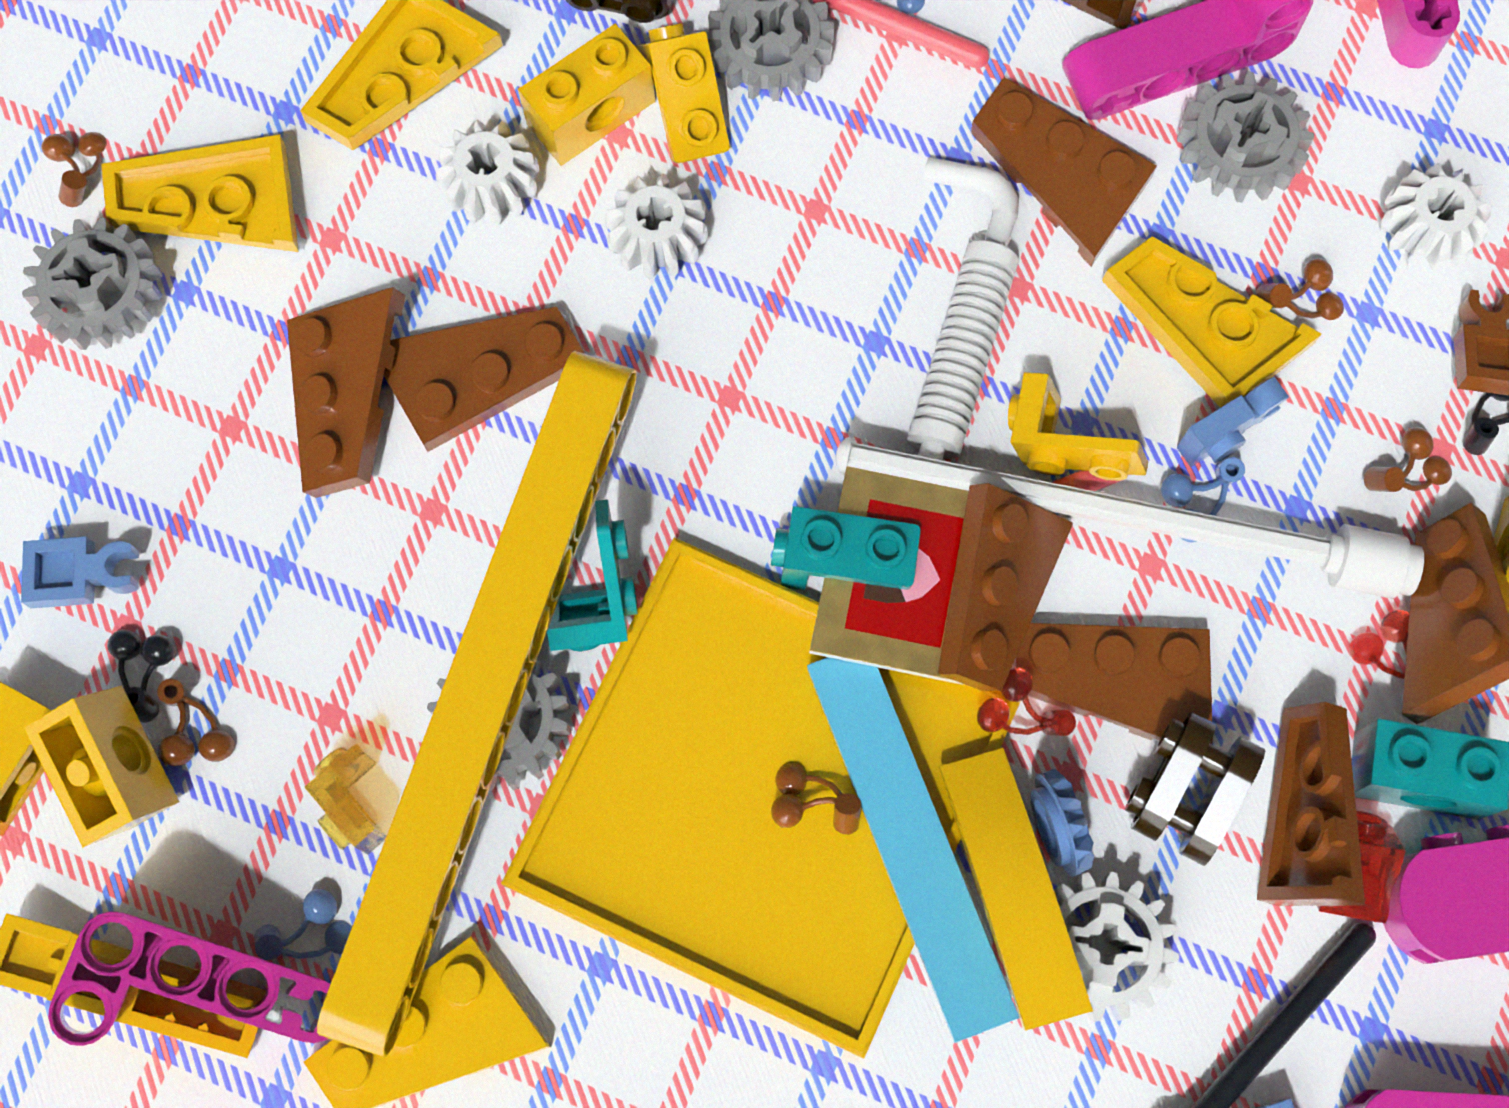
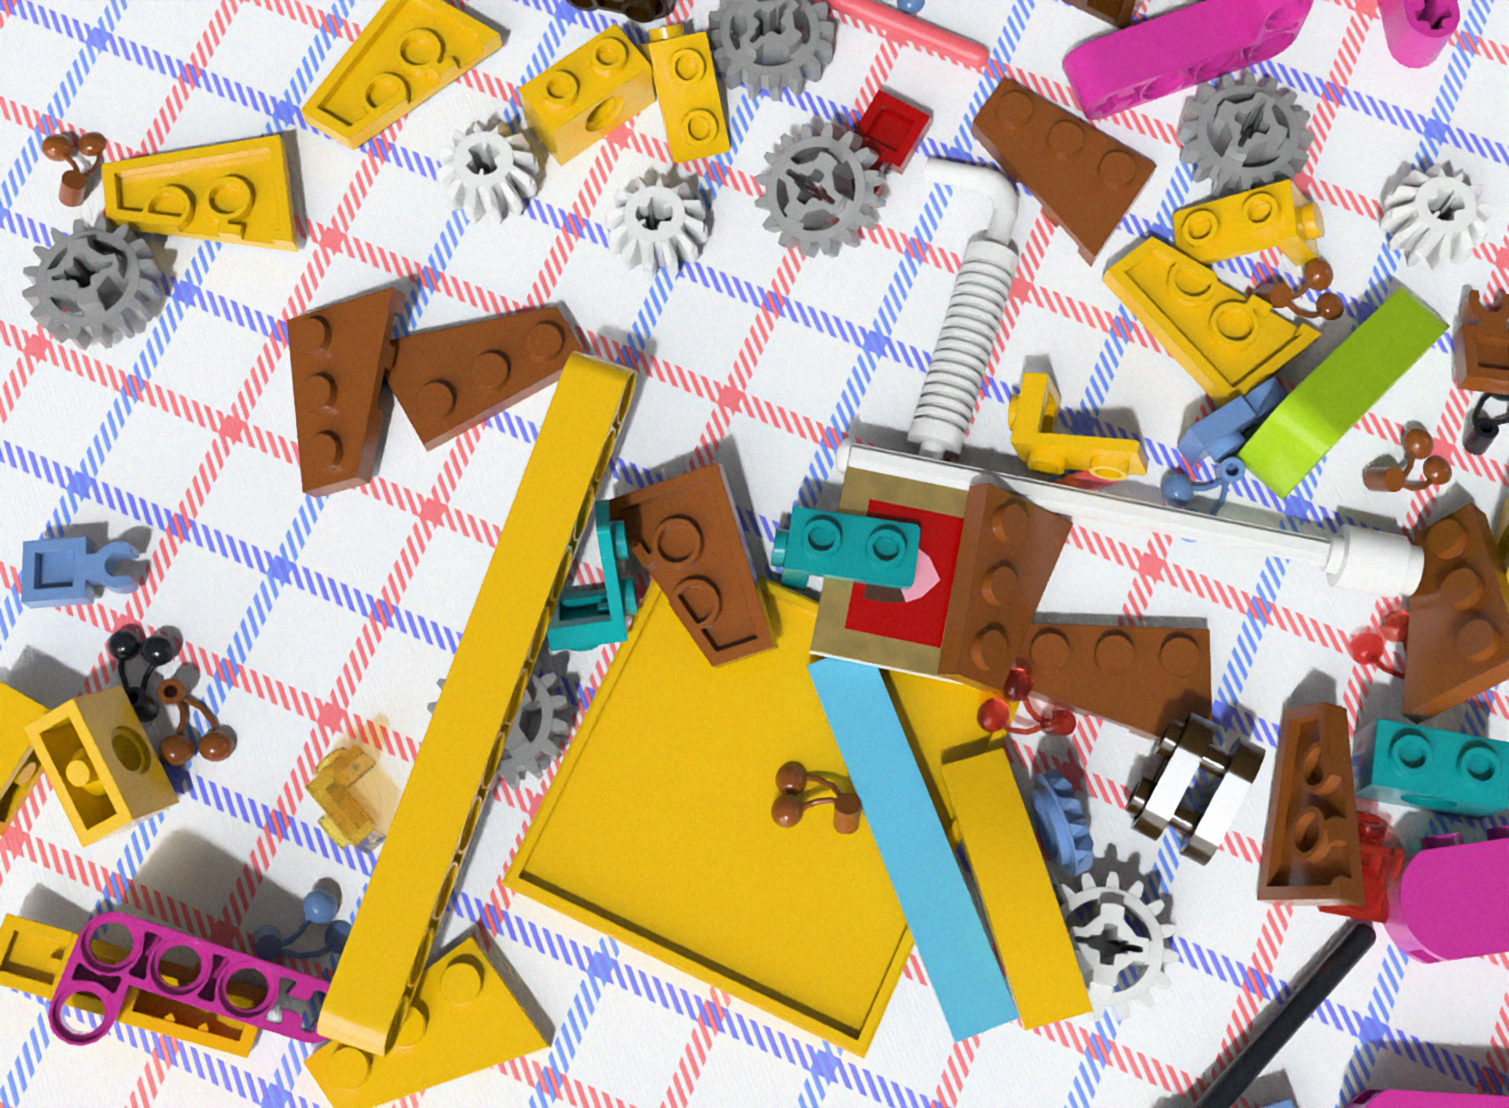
(700, 559): none -> dark orange wing
(835, 173): none -> light grey gear
(893, 132): none -> red plate
(1251, 223): none -> yellow bracket
(1341, 391): none -> lime beam

